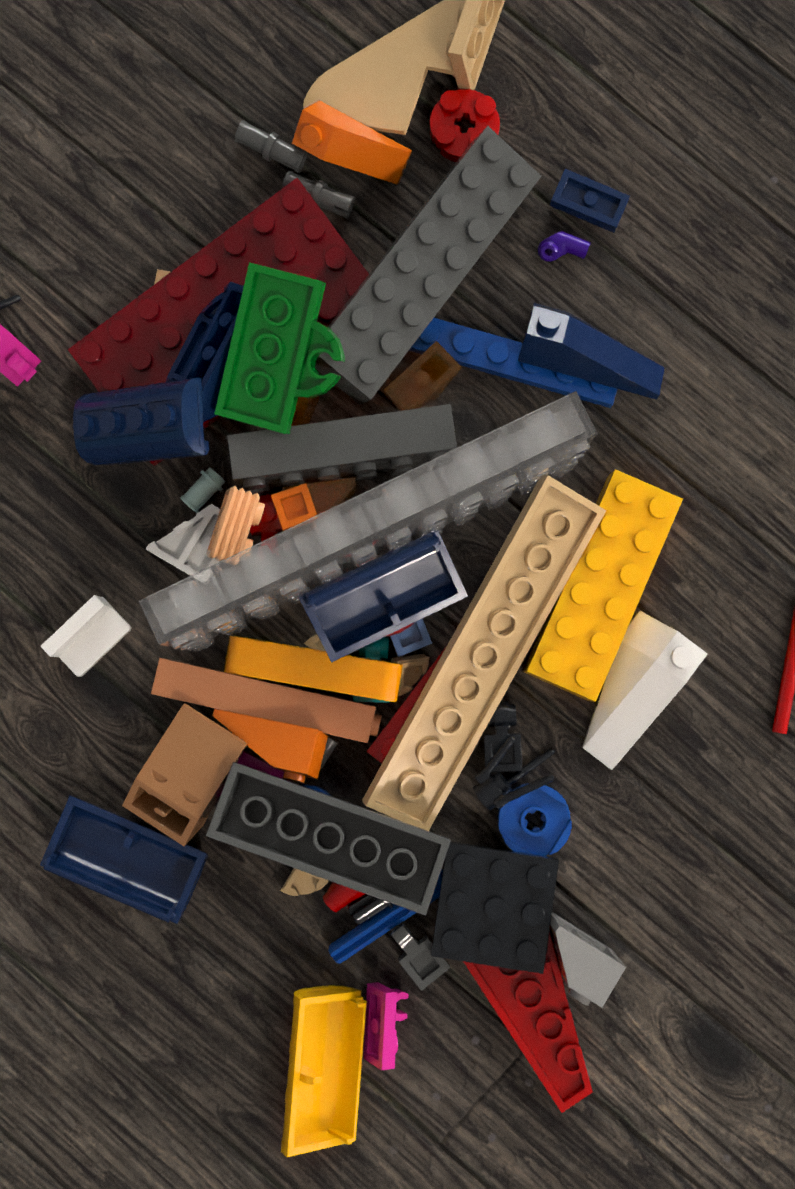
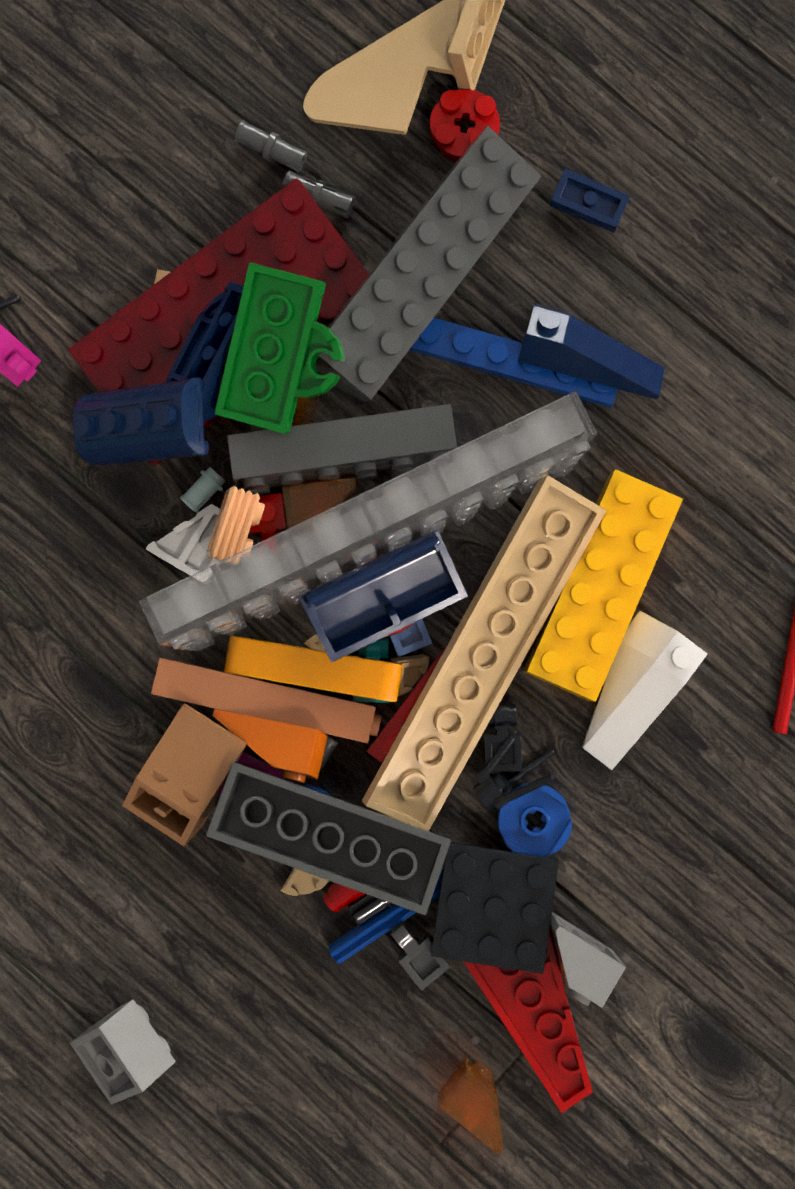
(87, 635): white panel -> none
(123, 860): dark blue container -> none
(123, 1052): none -> light grey slope
(294, 506): orange plate -> none
(323, 1069): yellow container -> none
(349, 143): orange slope -> none
(380, 1020): dark pink plate -> none
(423, 379): clear orange slope -> none
(473, 1102): none -> clear orange slope
(561, 244): dark purple arm -> none

